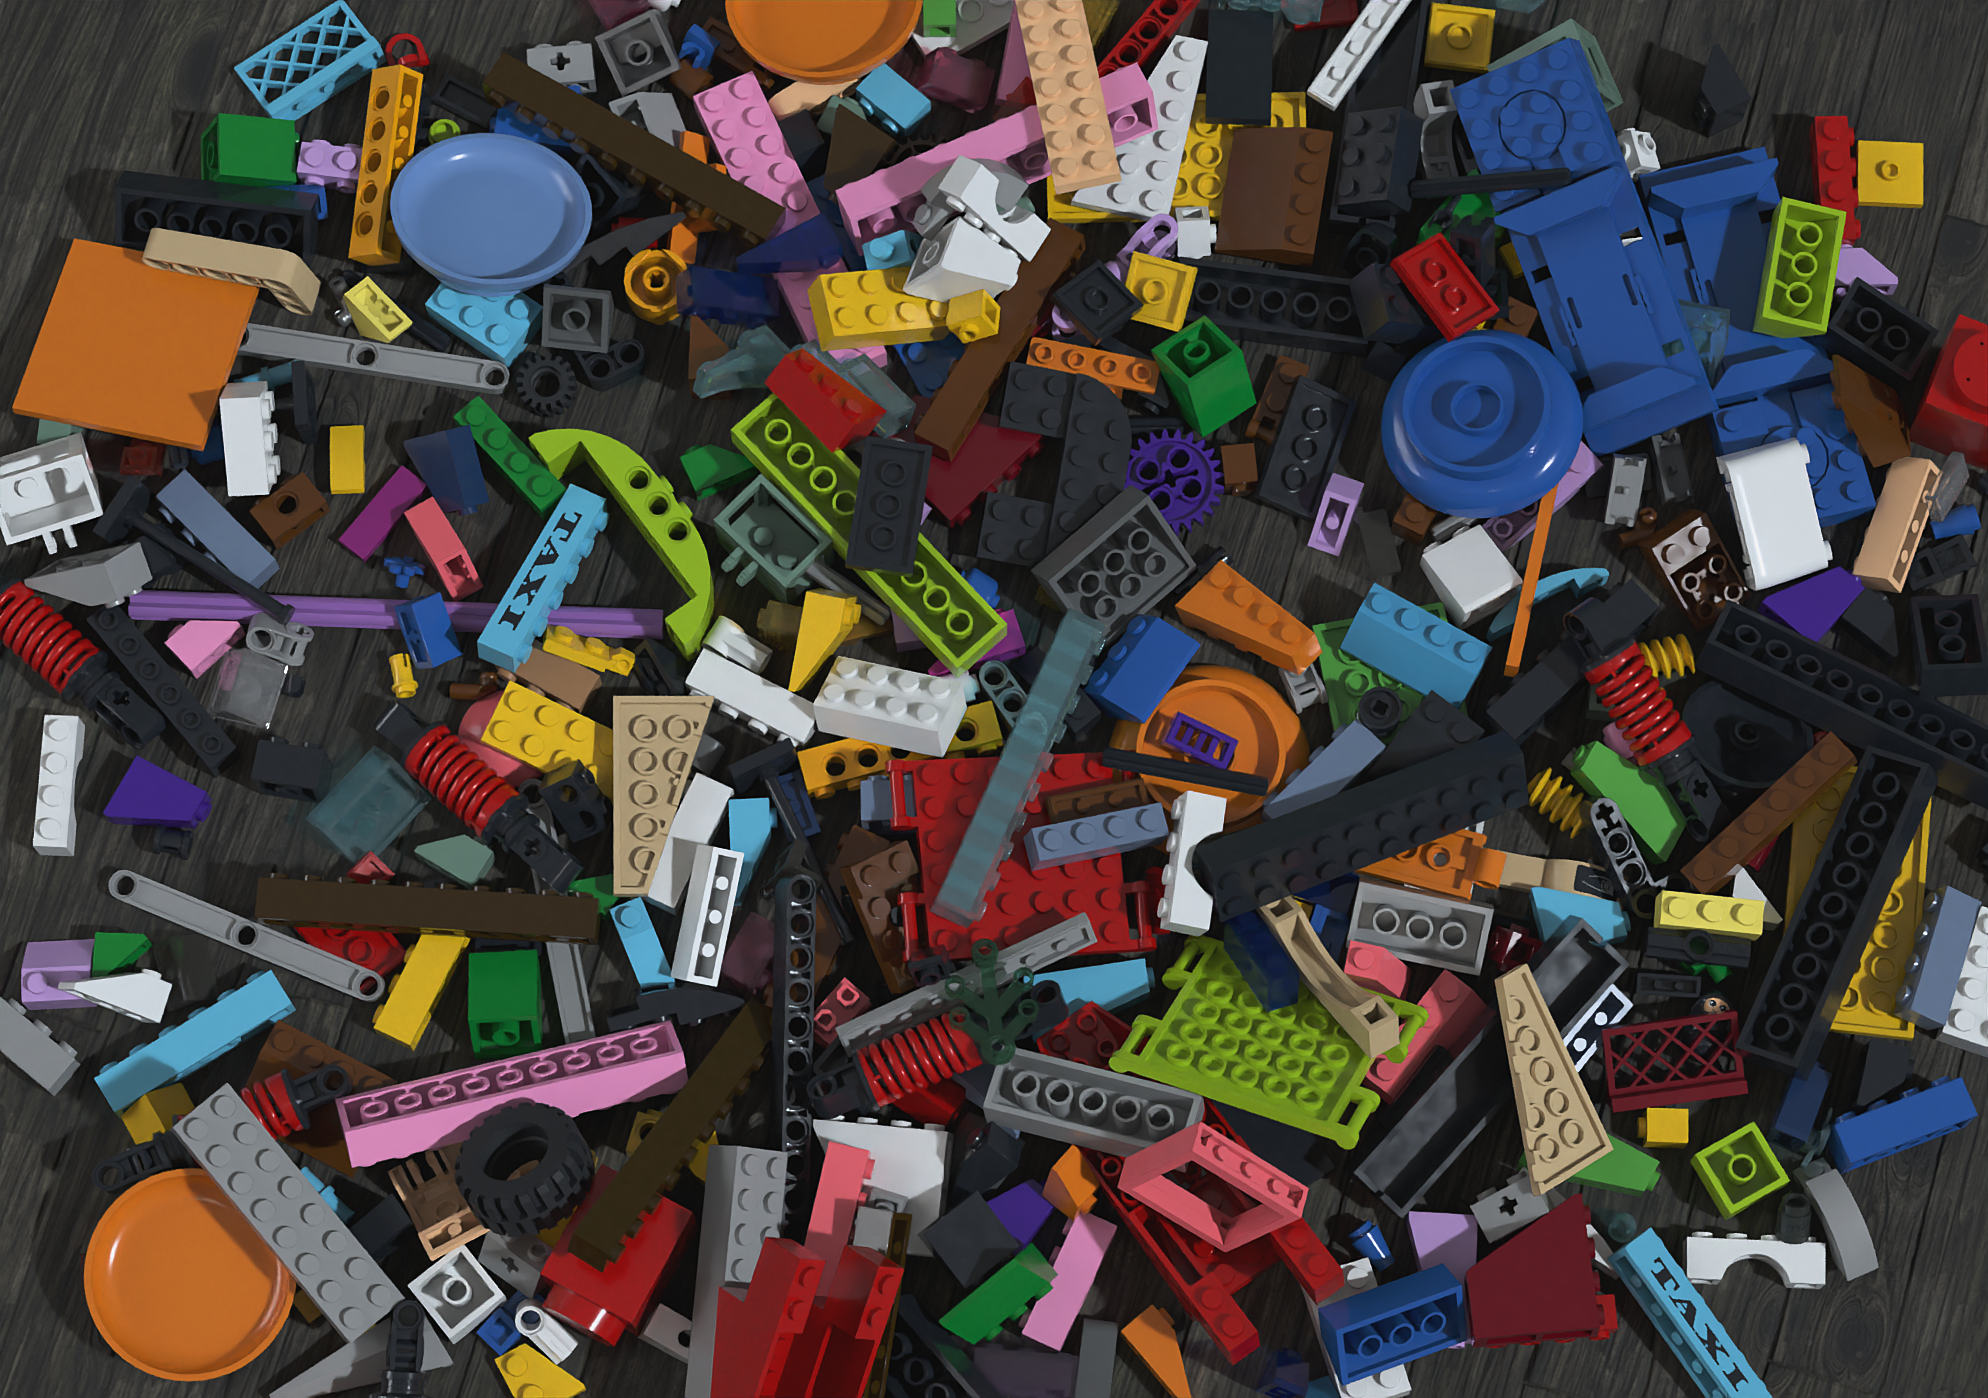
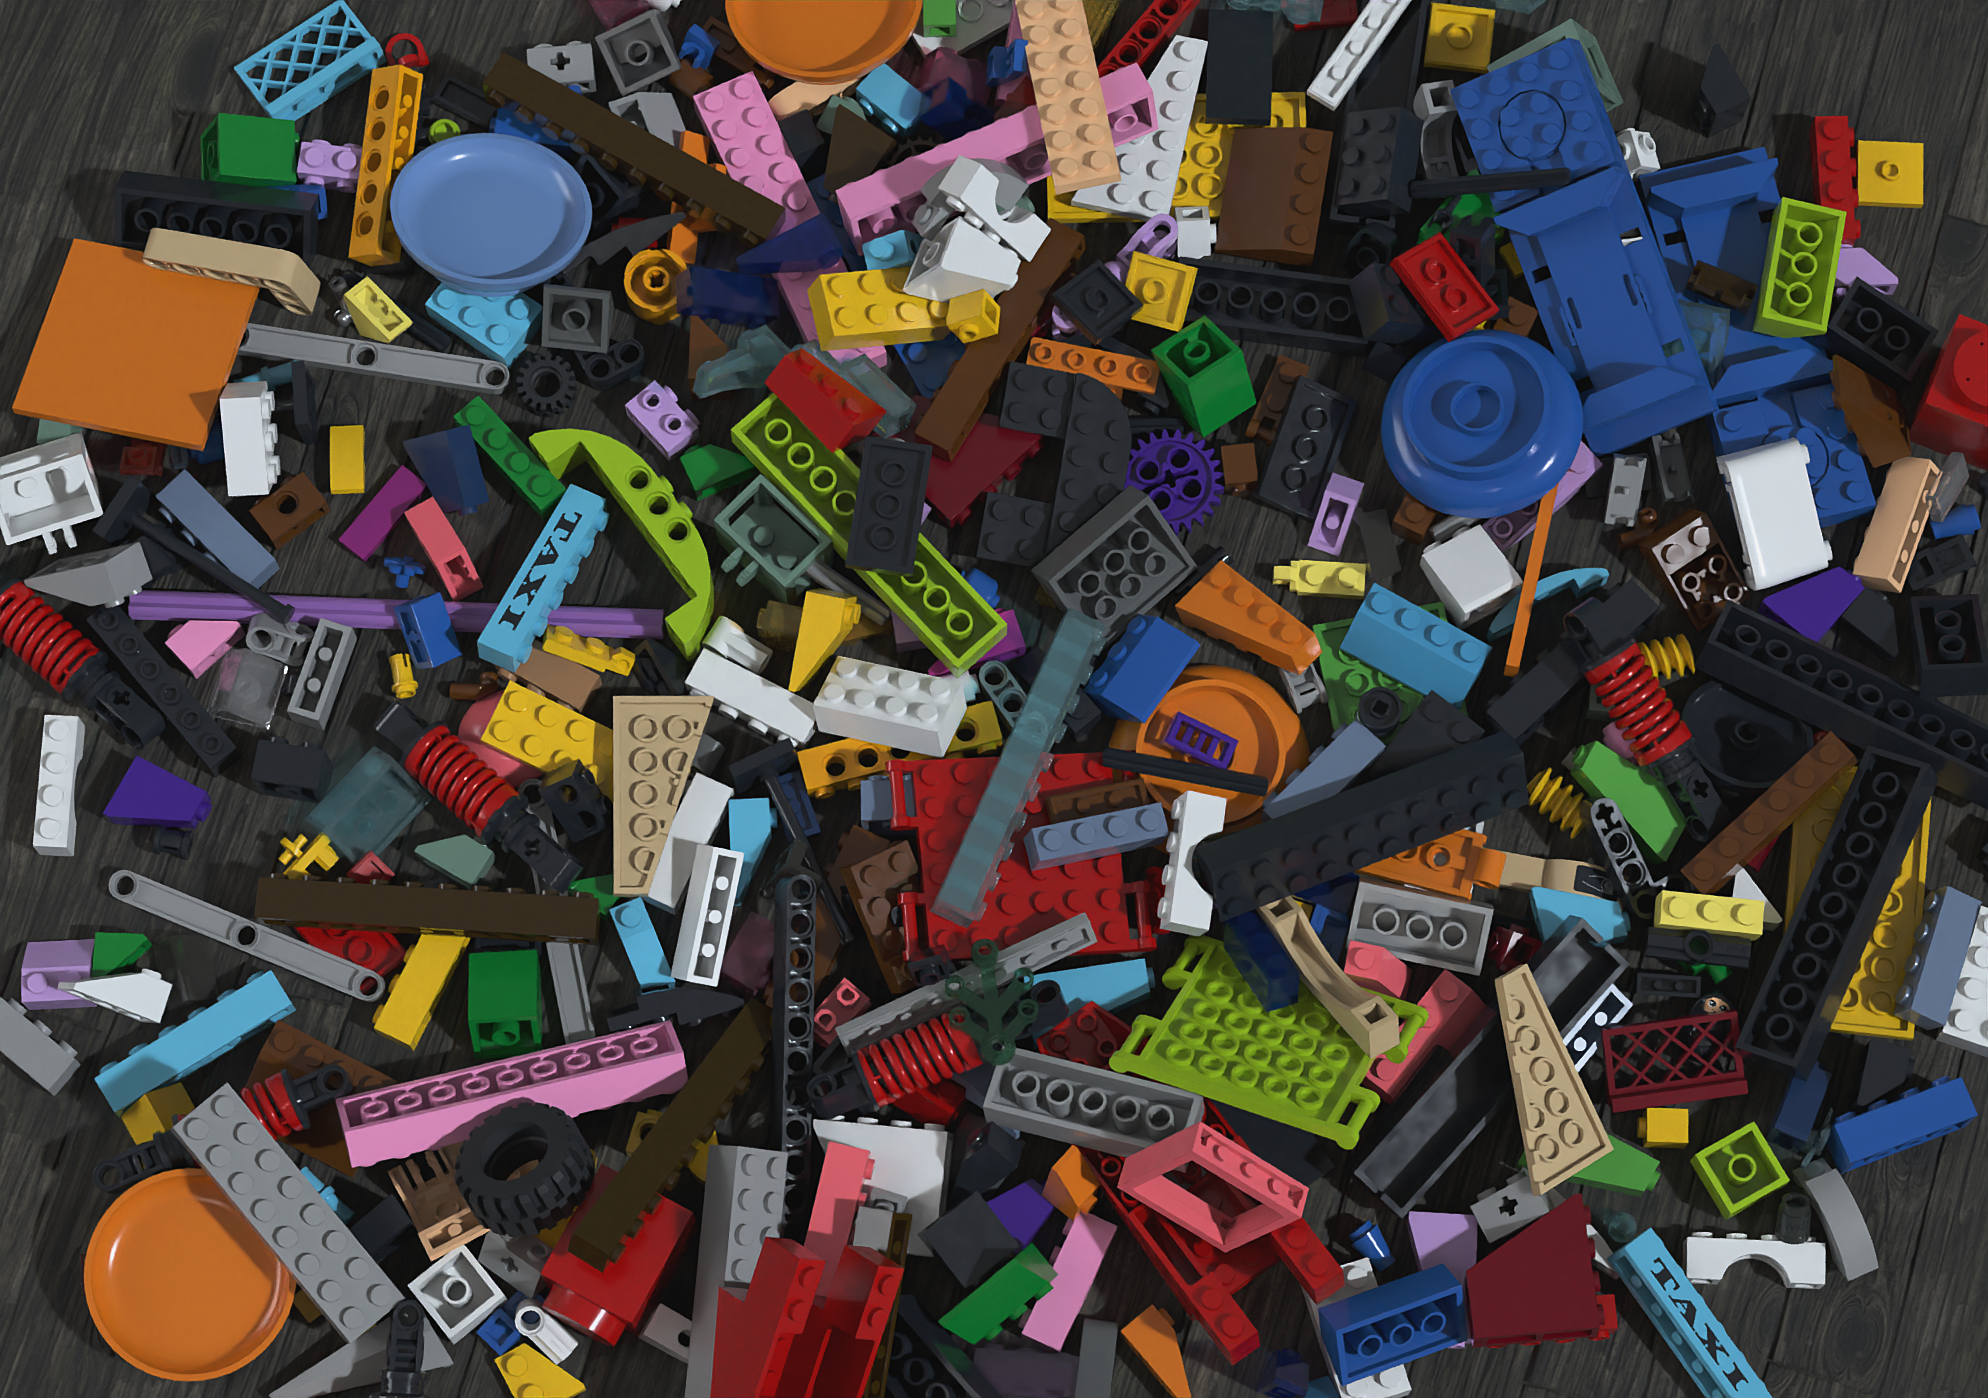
(317, 851): none -> yellow hips
(322, 674): none -> light grey brick
(663, 420): none -> lavender brick
(951, 111): none -> clear blue brick
(1006, 63): none -> blue slope
(1322, 578): none -> light yellow hinge
(1721, 287): none -> dark brown hinge

